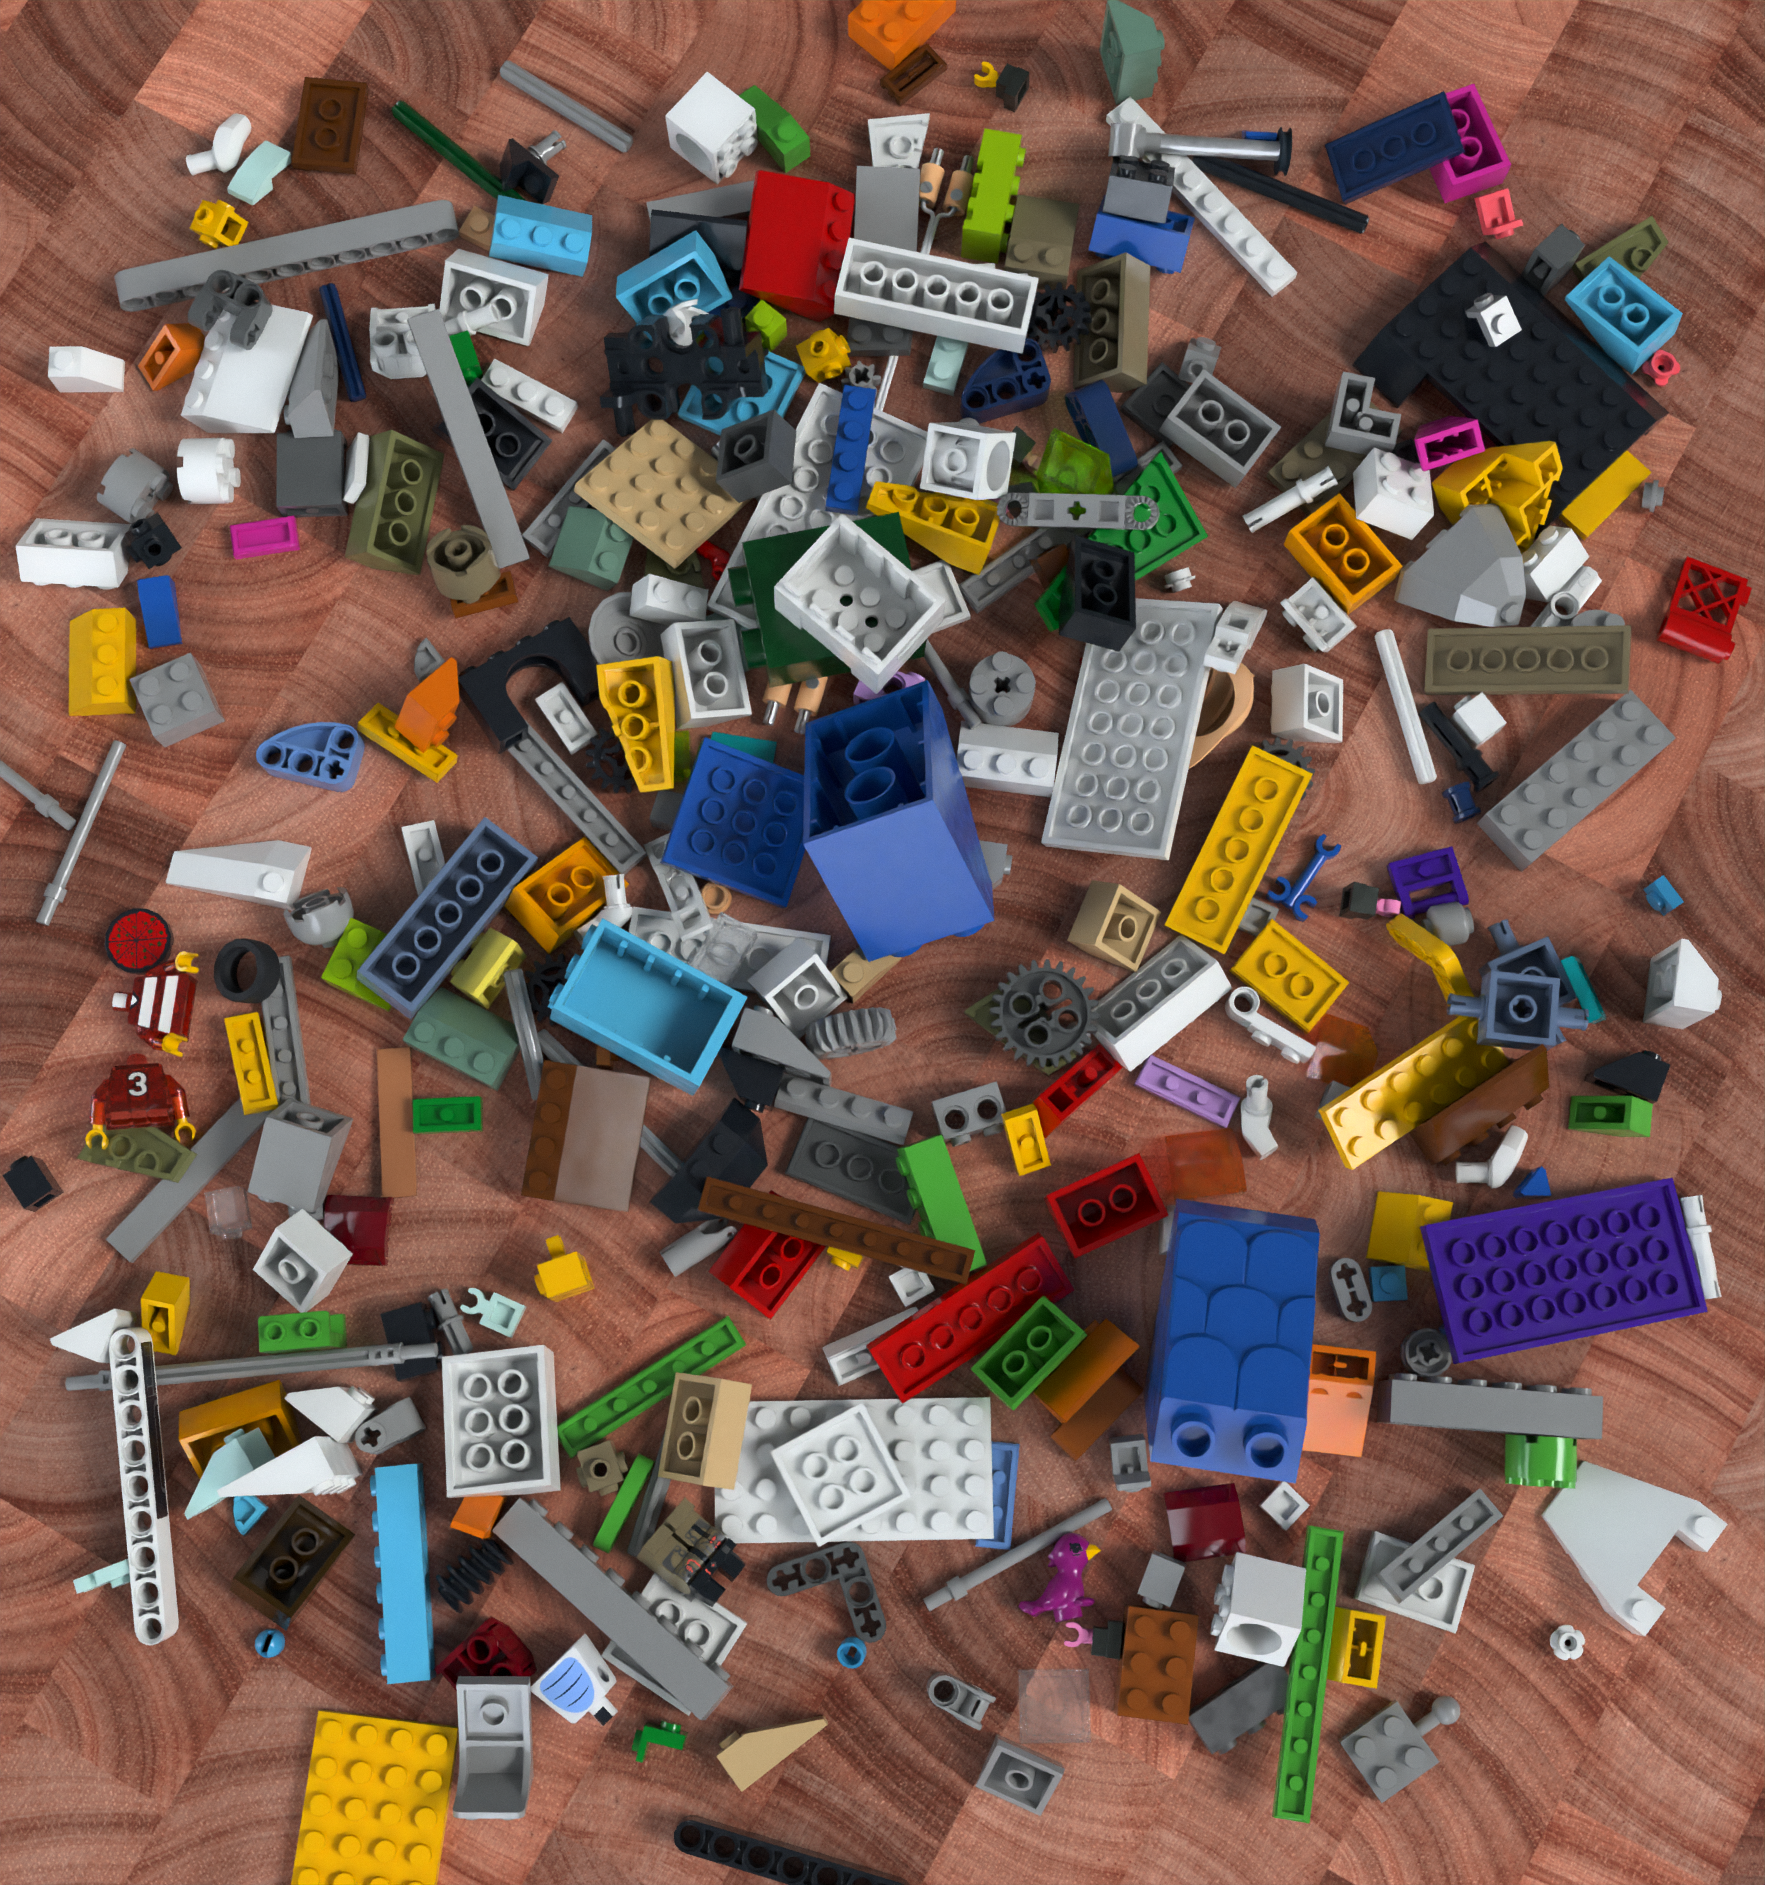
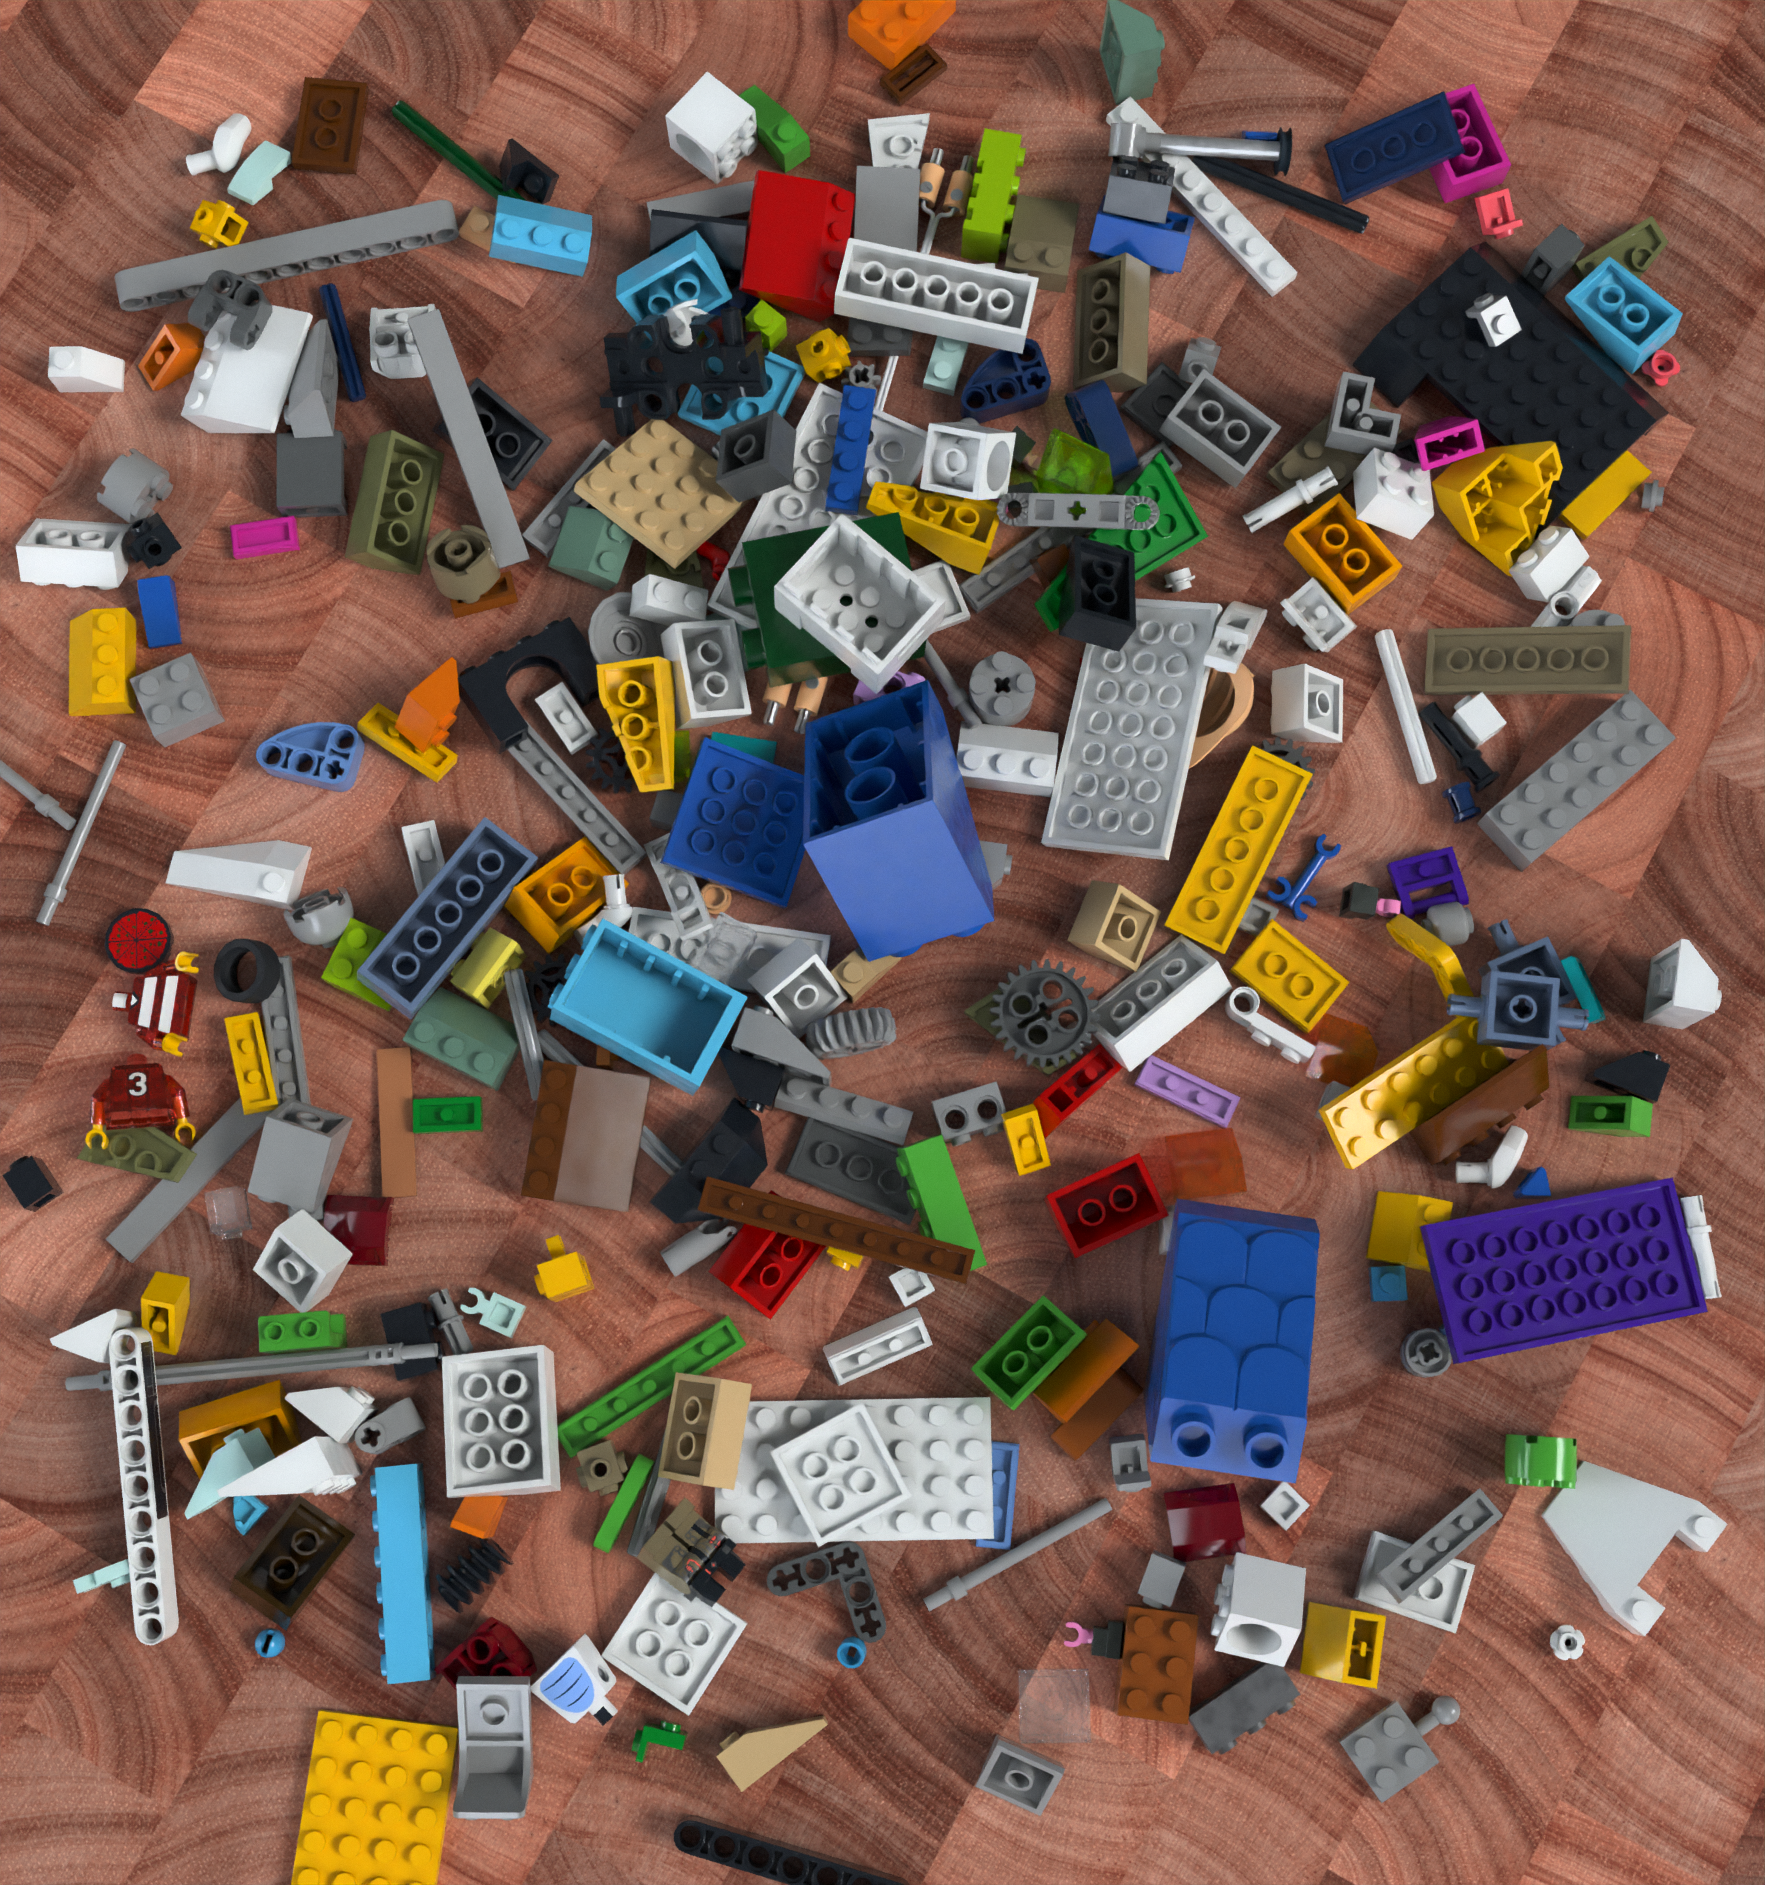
(207, 470): white brick -> none
(356, 468): white tile -> none
(426, 660): light grey tile -> none
(466, 356): green brick -> none
(473, 320): white pin -> none
(477, 280): white slope -> none
(530, 396): white plate -> none
(545, 149): light grey pin -> none
(566, 106): light grey axle -> none
(613, 1608): light grey brick -> none
(962, 1699): light grey piece -> none
(968, 1317): red plate -> none
(1010, 84): pearl dark grey piece -> none
(1065, 1590): magenta animal -> none
(1067, 326): black gear -> none
(1256, 1117): white arm -> none
(1308, 1677): bright green tile -> none
(1339, 1399): orange slope -> none
(1358, 1288): light grey beam -> none
(1468, 572): light grey brick -> none
(1490, 1409): light grey brick -> none
(1662, 896): dark azure plate -> none
(1699, 633): red piece -> none

